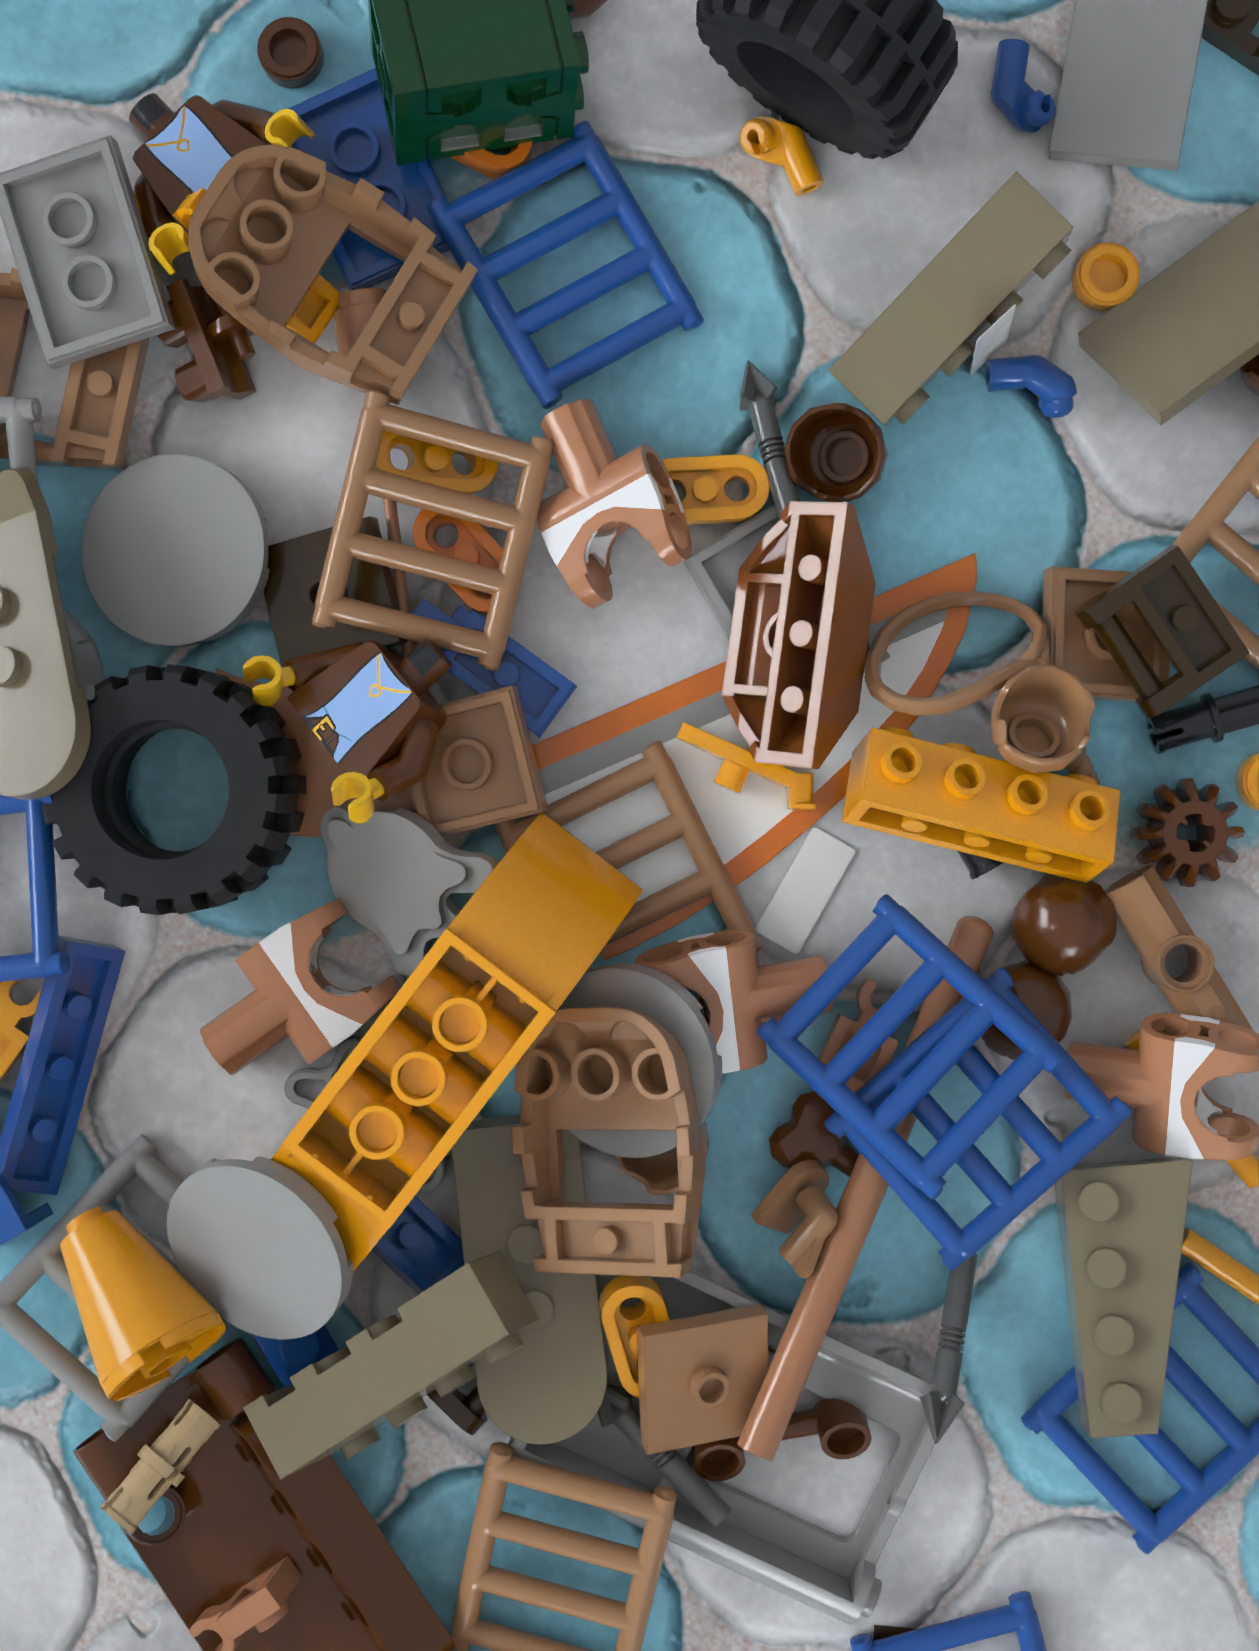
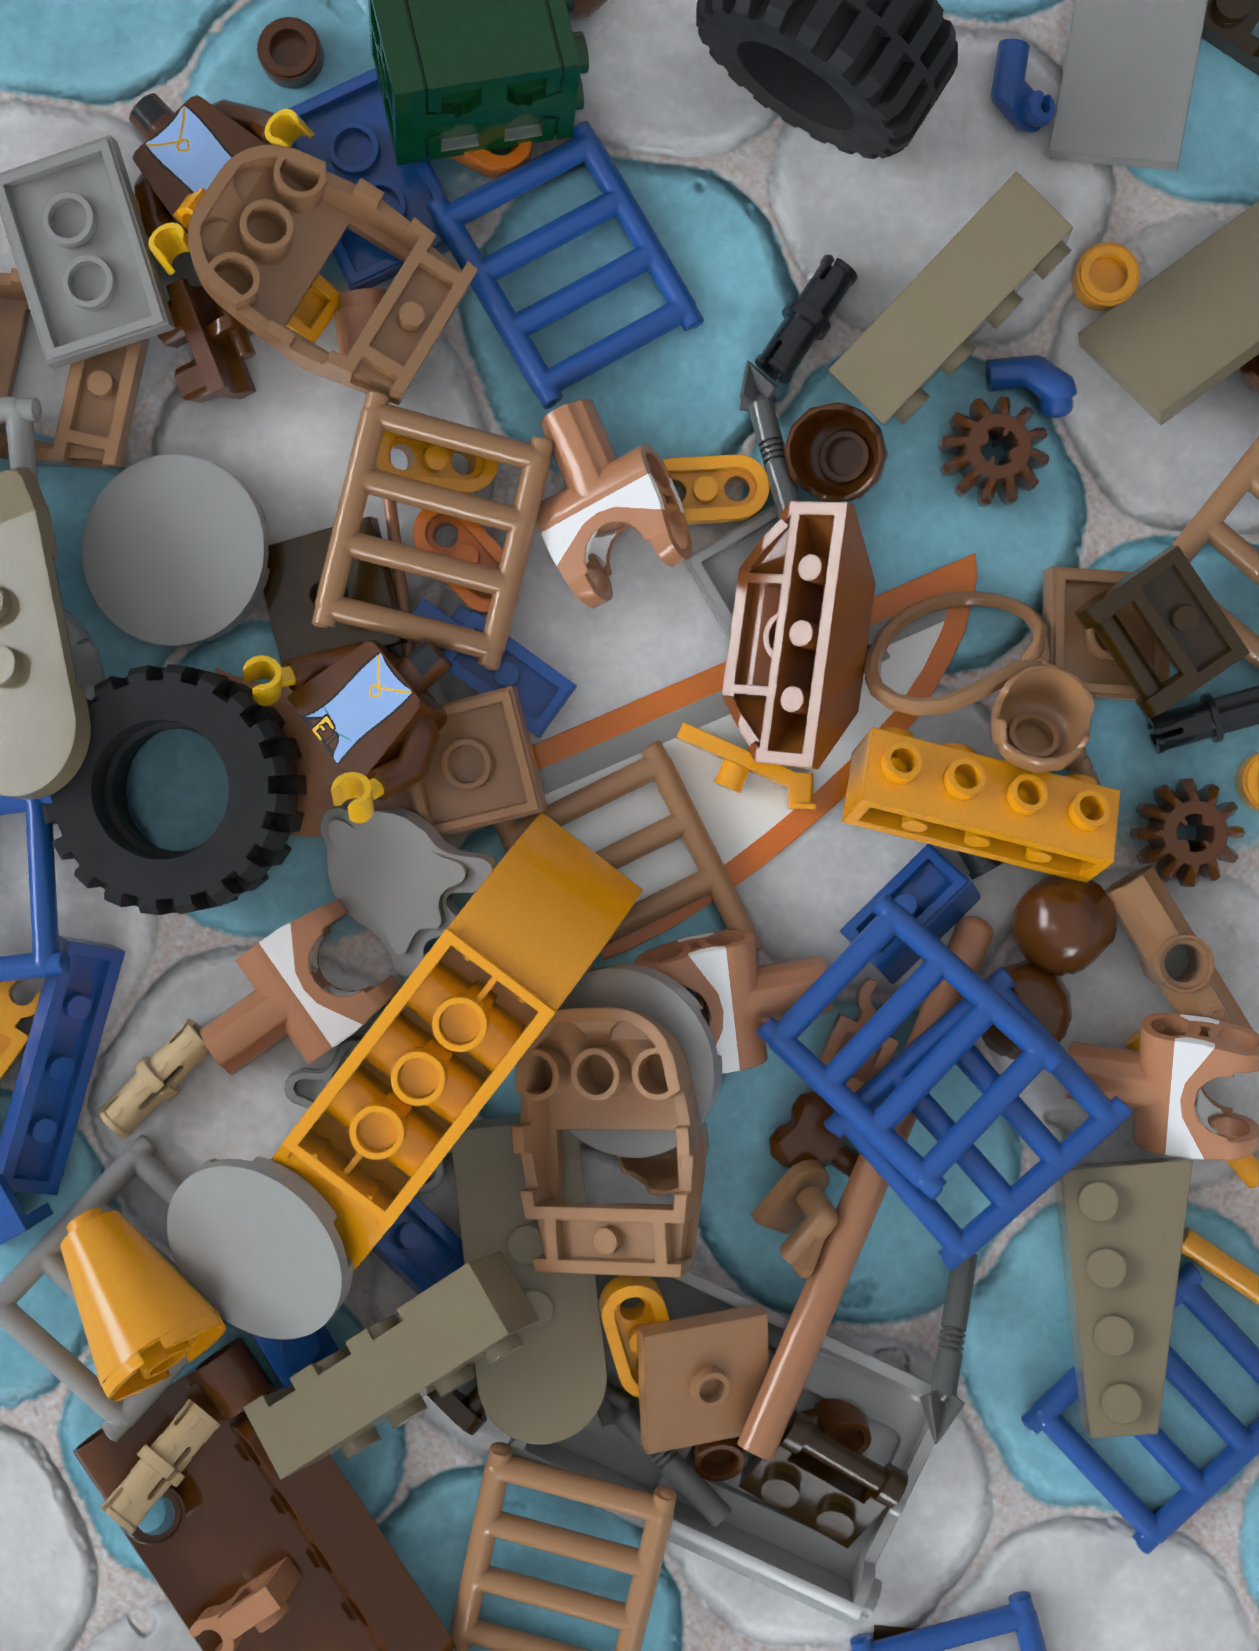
(155, 1080): none -> tan pin
(783, 146): light orange arm -> none
(805, 890): white sticker -> none
(806, 319): none -> black pin
(823, 1482): none -> dark brown plate
(932, 893): none -> blue slope
(992, 339): white sticker -> none
(1009, 431): none -> reddish brown gear

